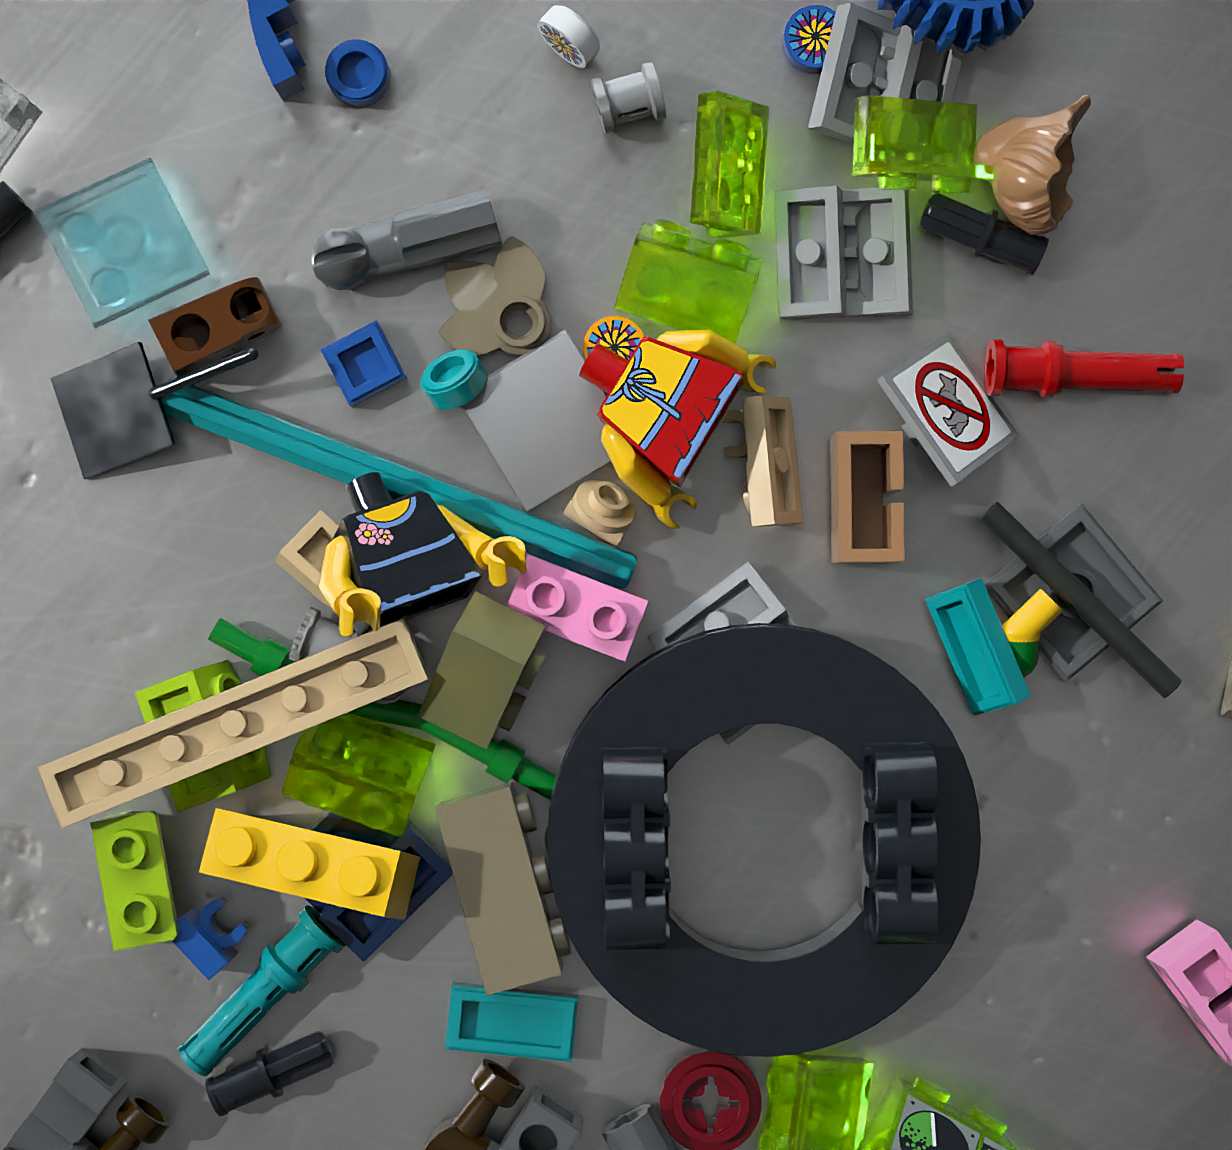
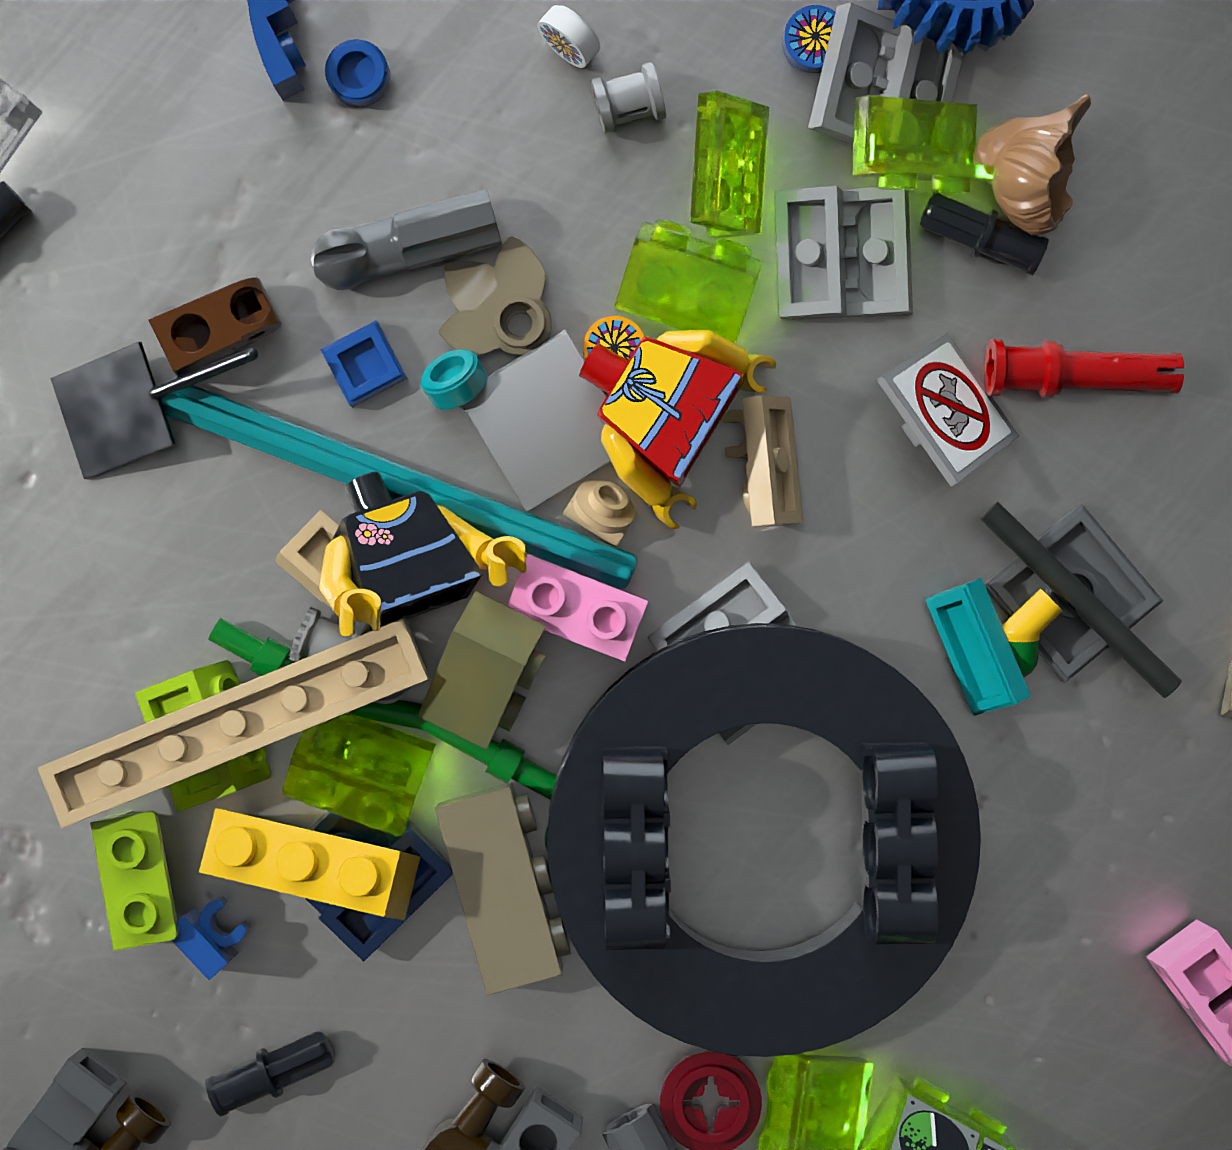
(122, 242): clear light blue plate -> none
(280, 971): teal pin -> none
(512, 1022): teal tile -> none
(861, 471): medium nougat piece -> none

